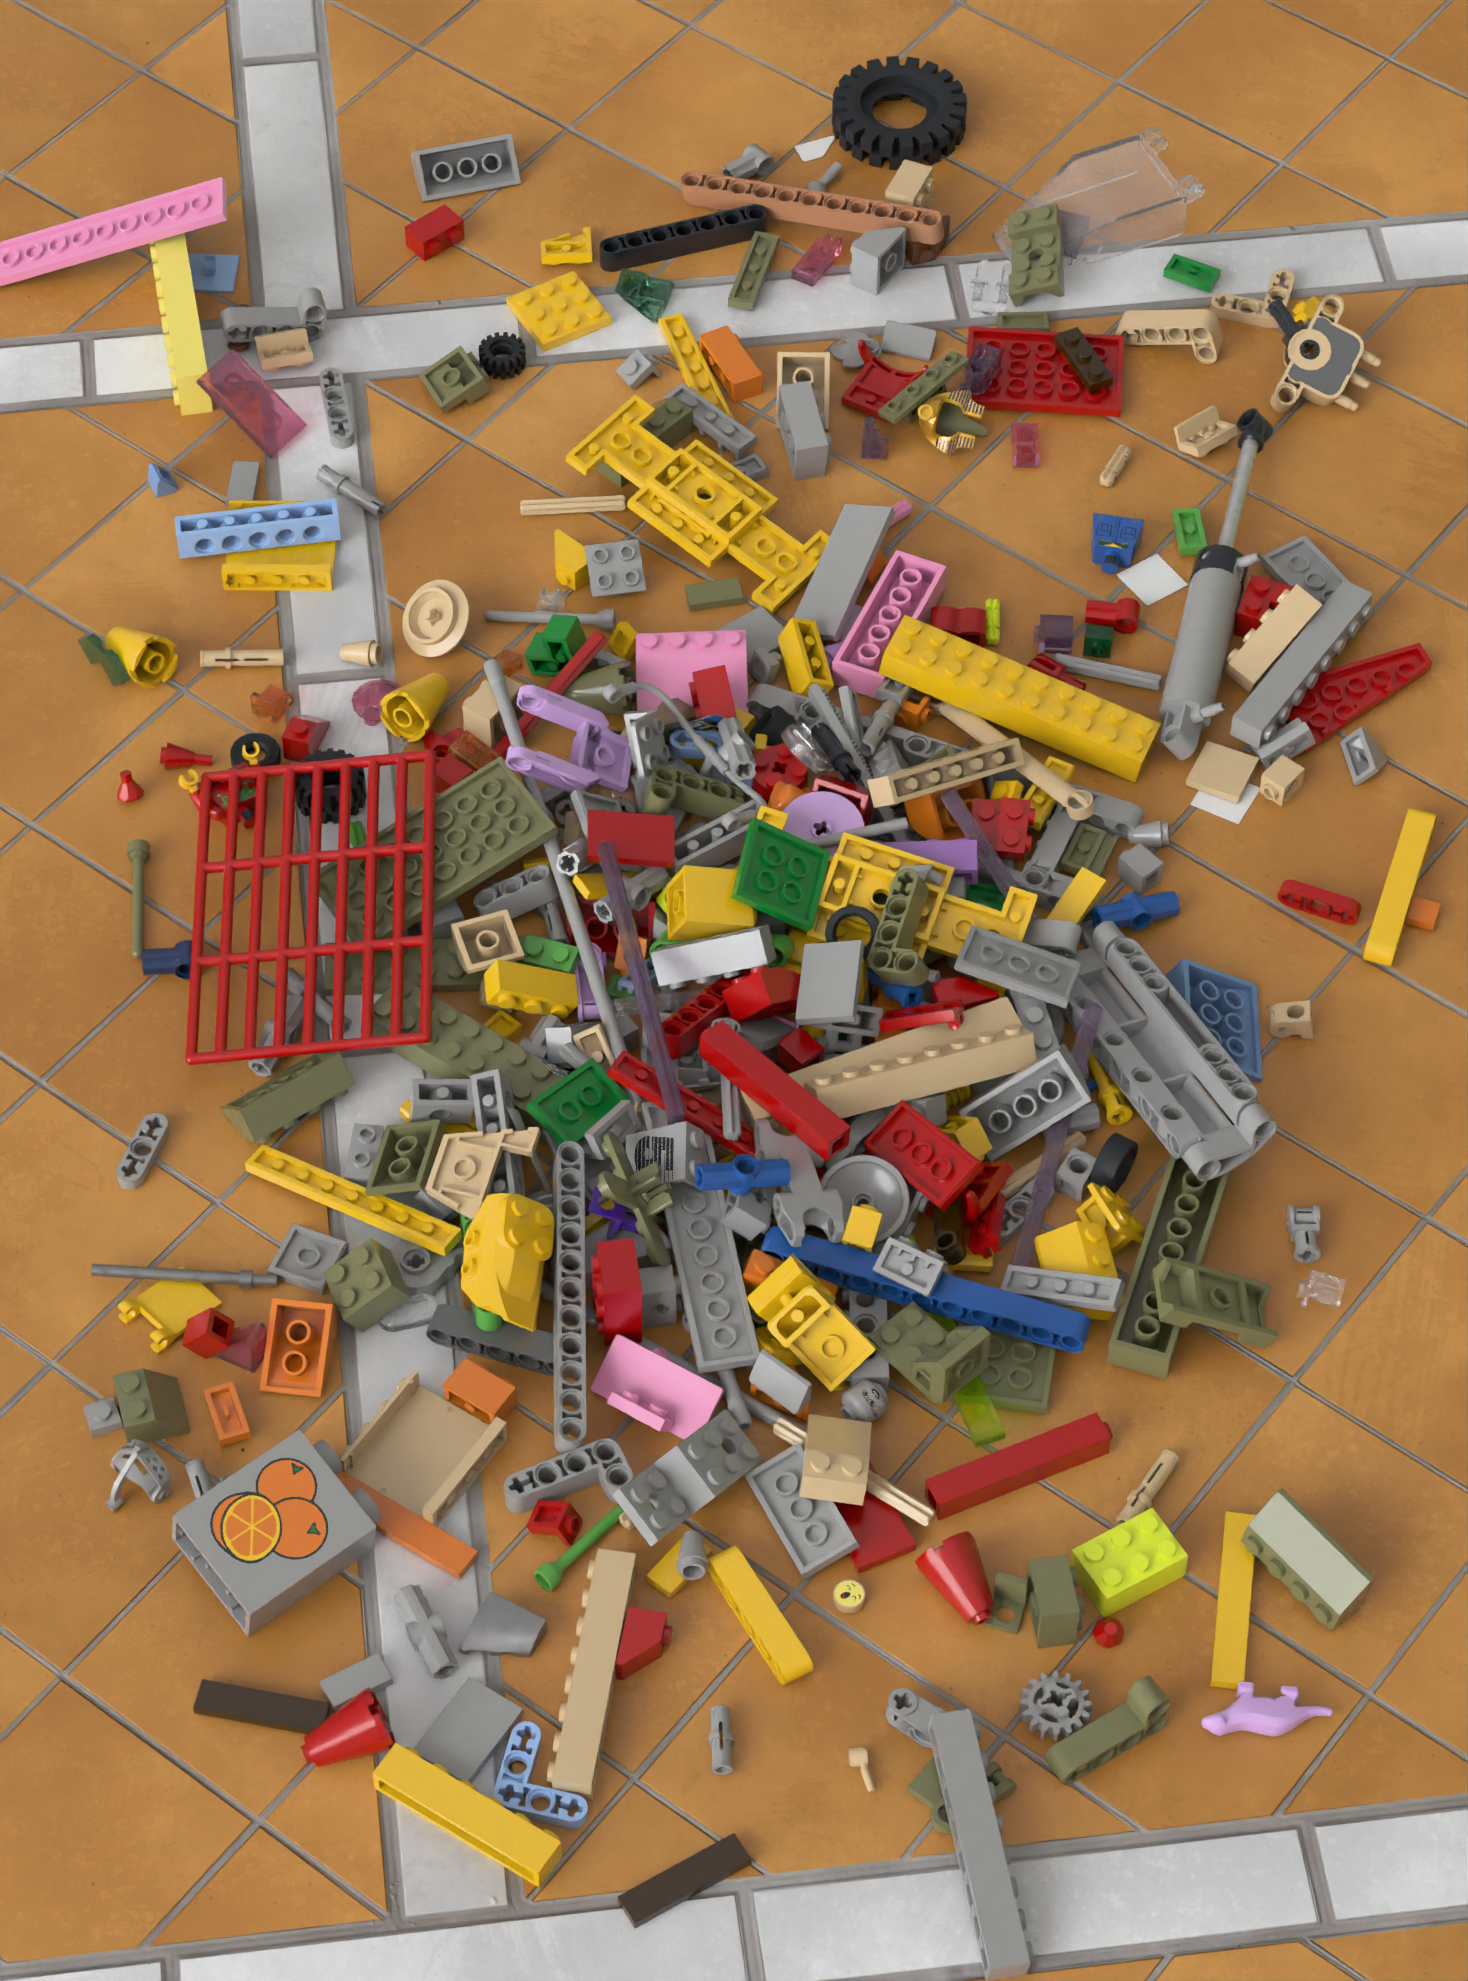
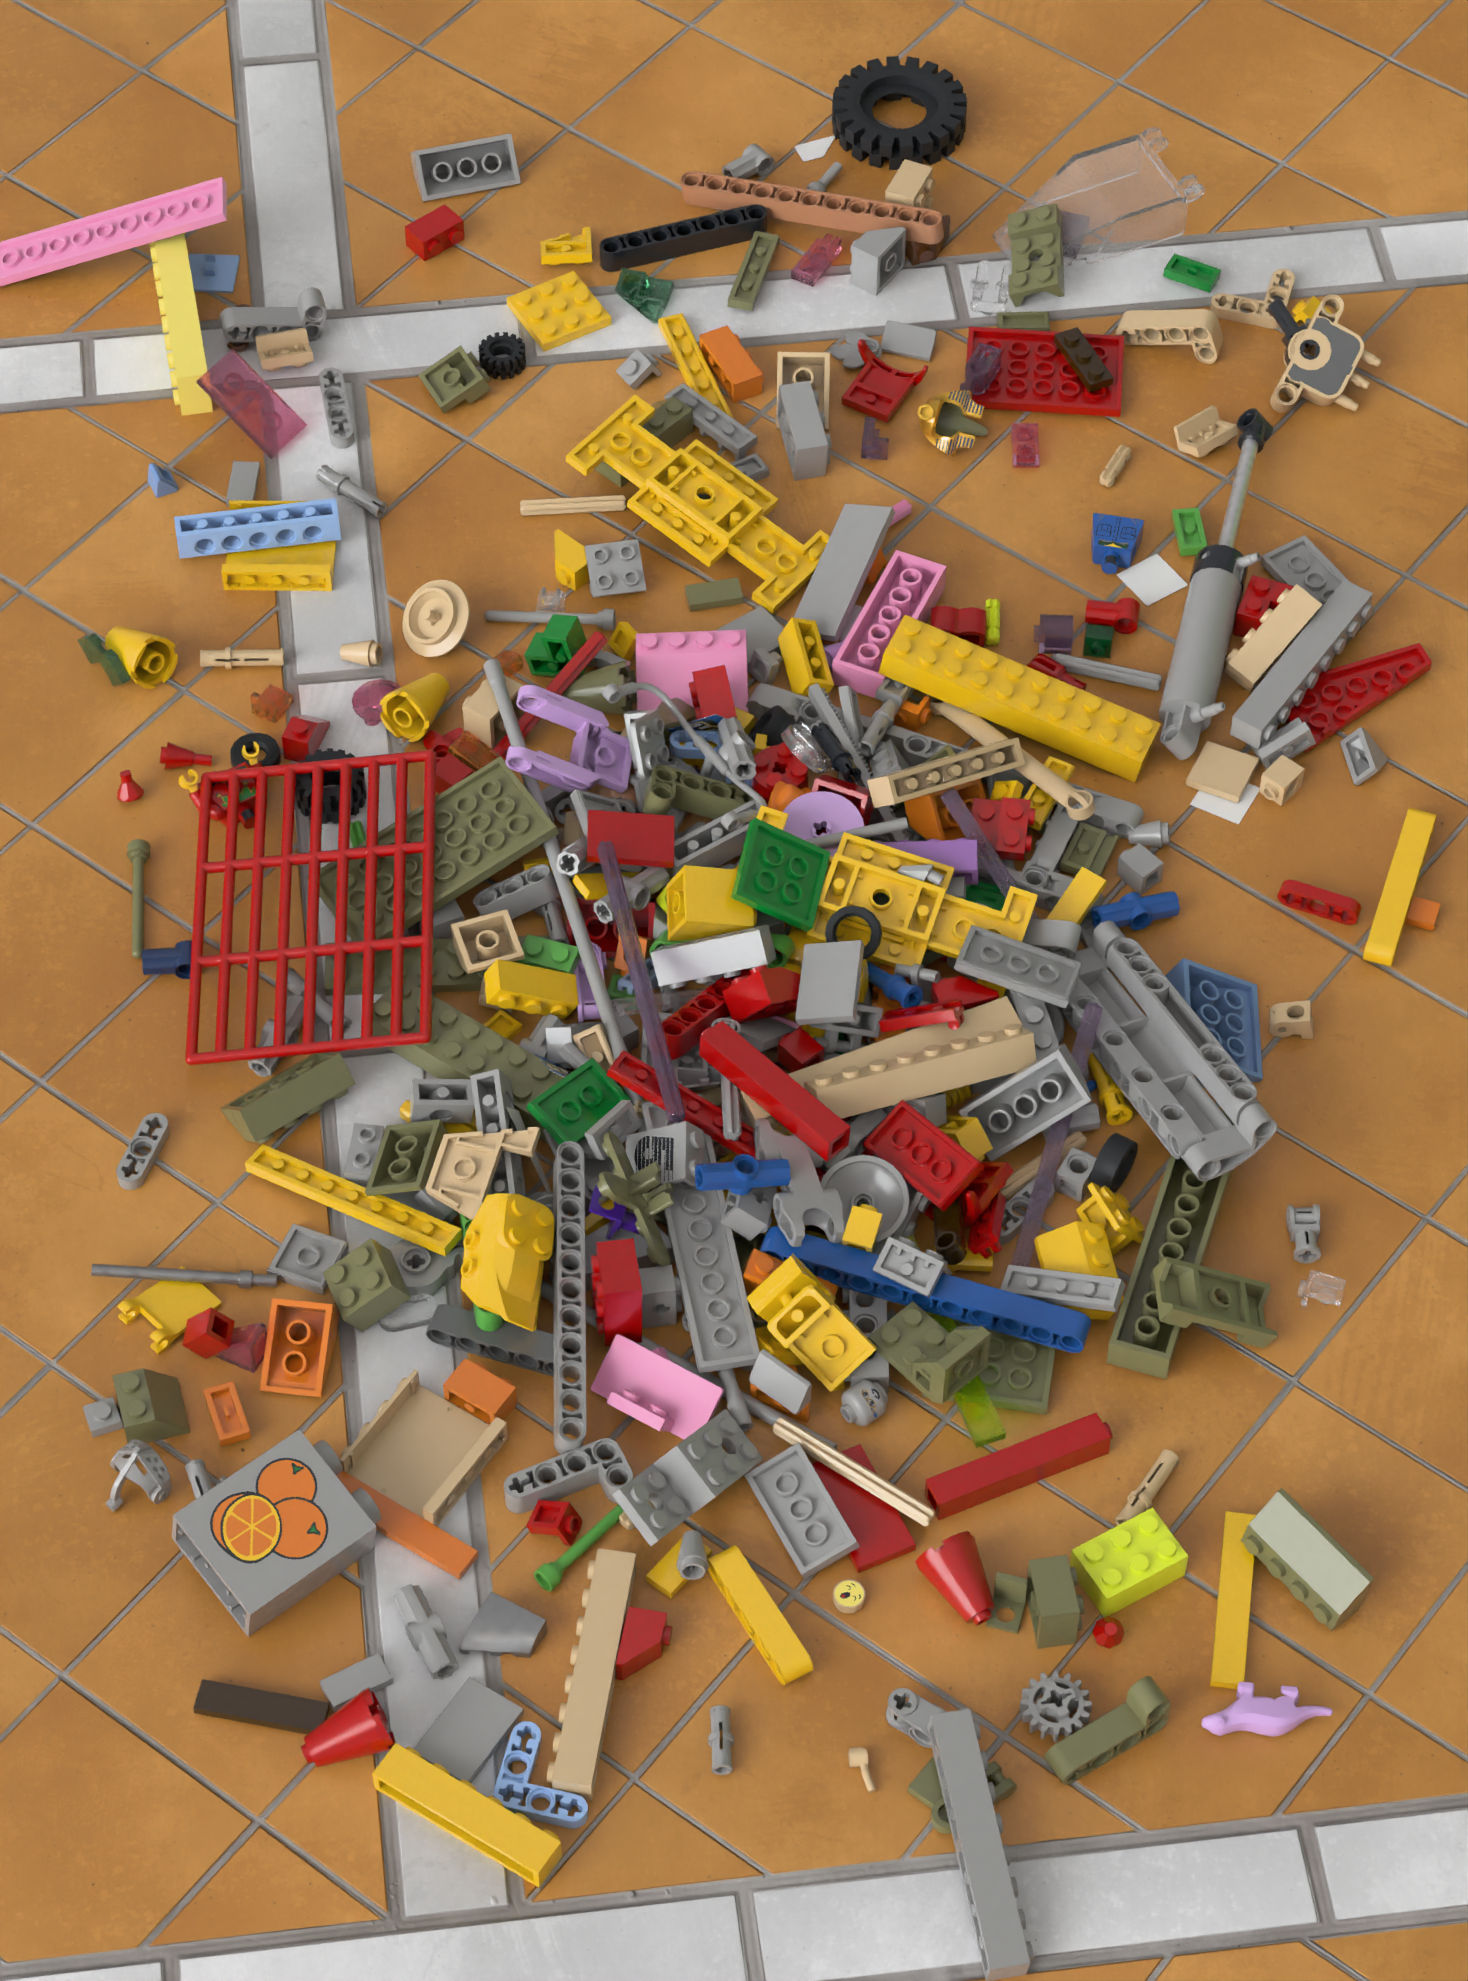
(684, 1880): dark brown tile -> none
(836, 1459): tan slope -> none
(890, 951): olive beam -> none
(928, 385): olive bracket -> none

